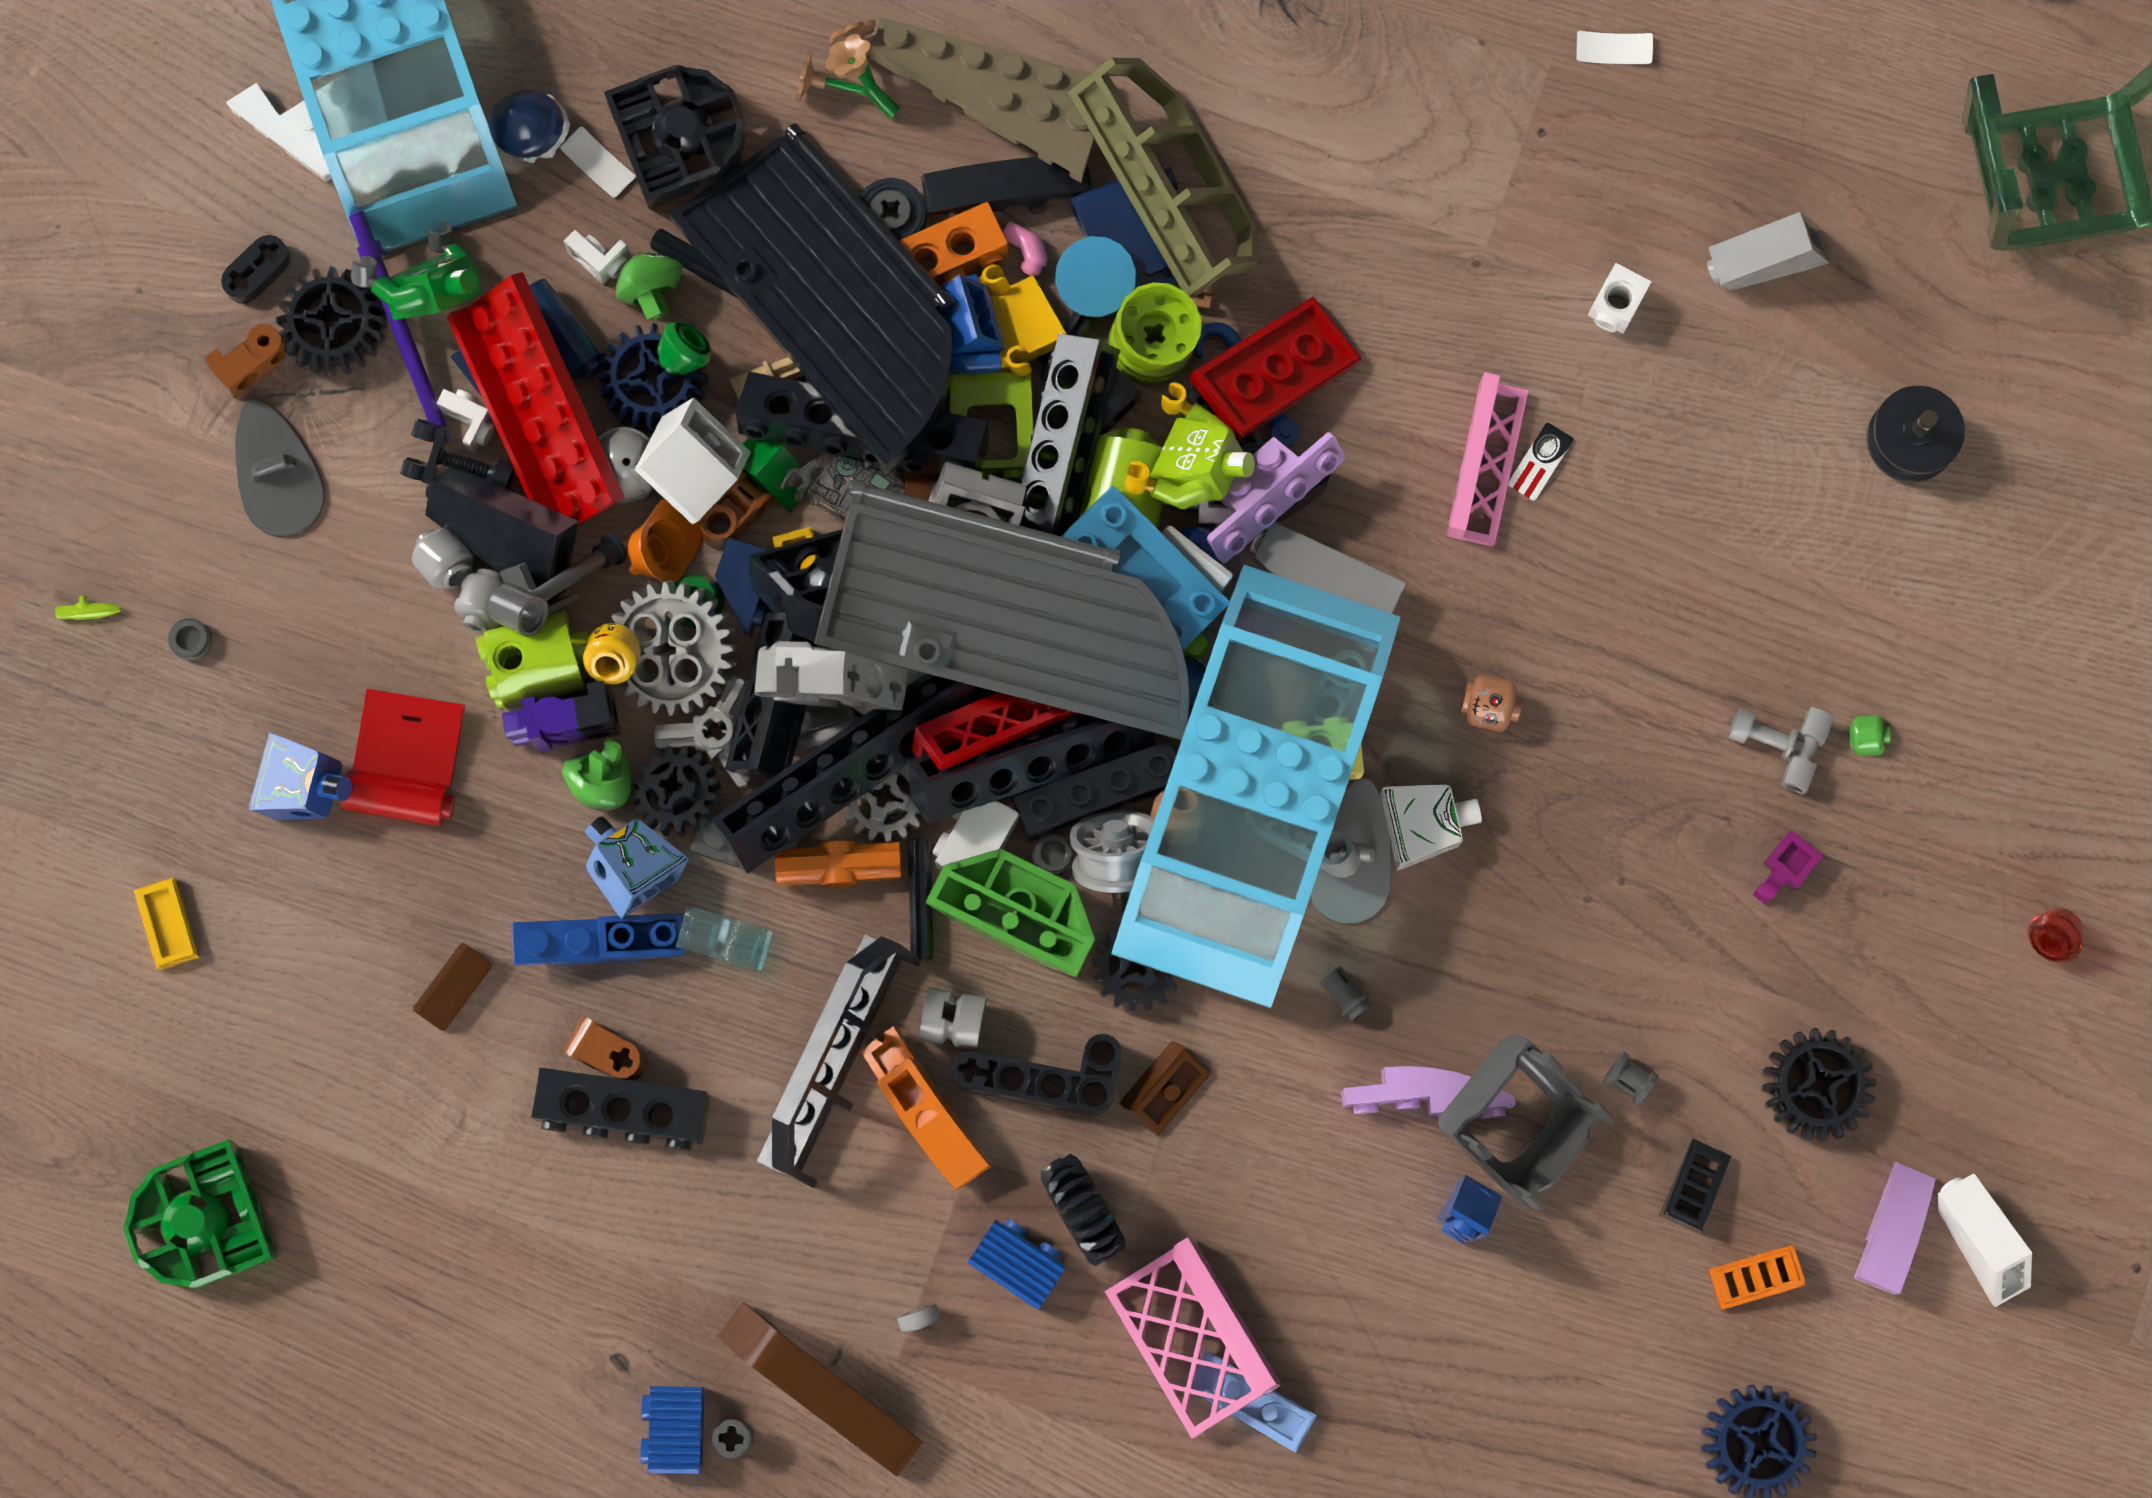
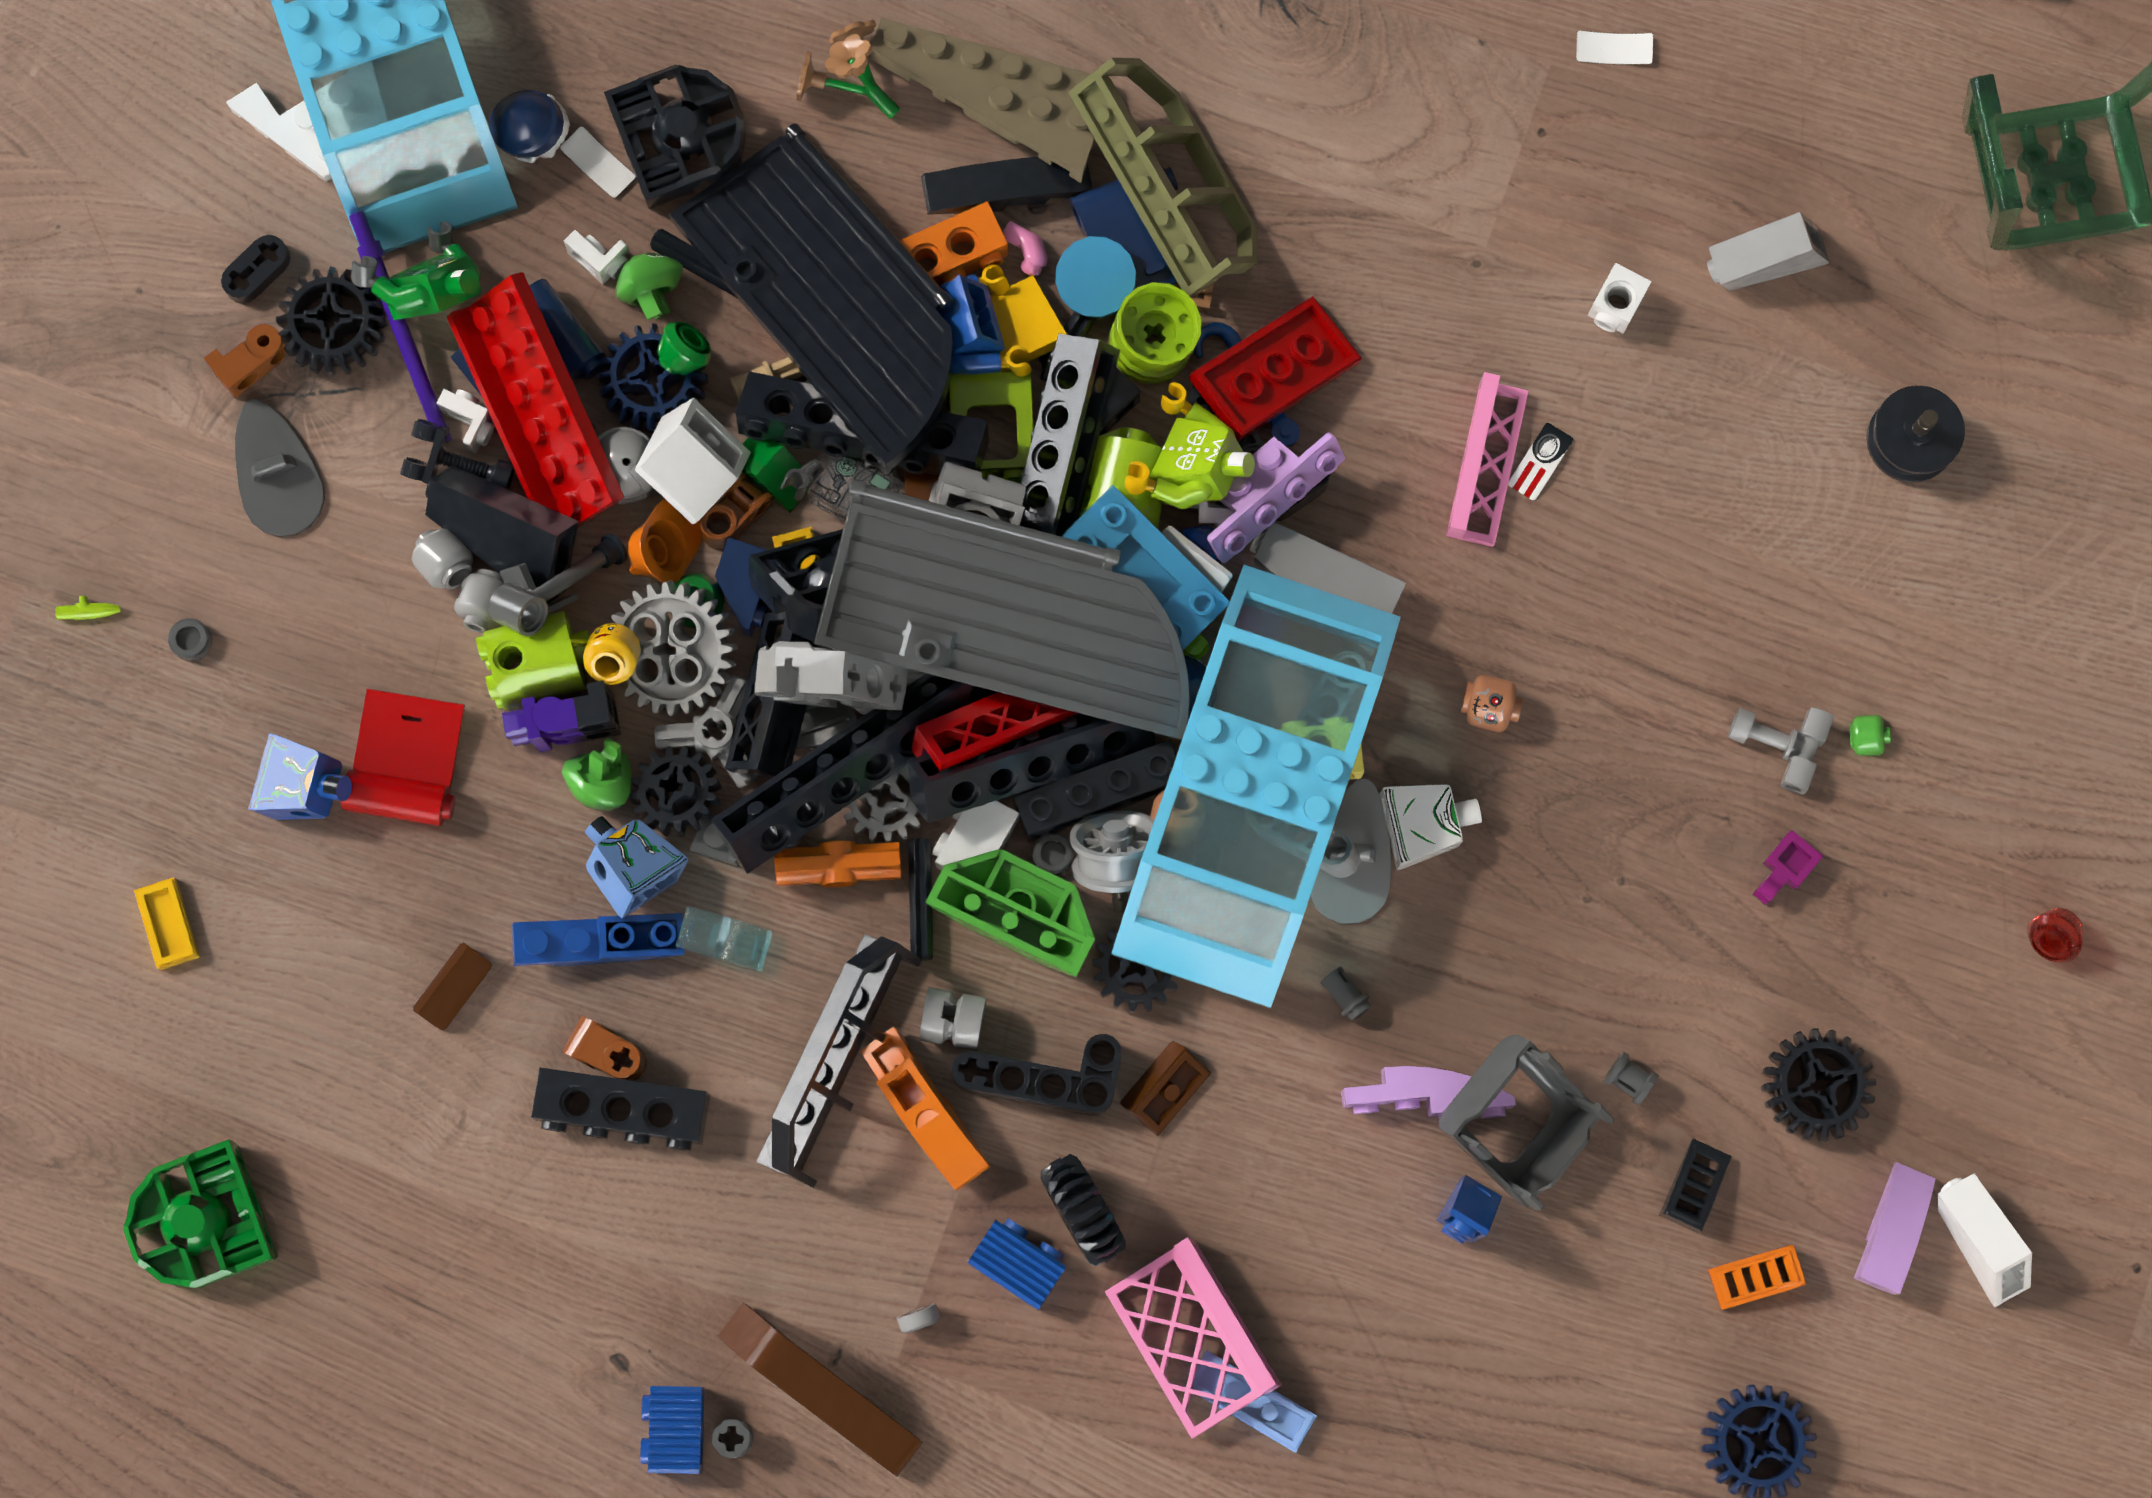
(892, 193): wheel -> none

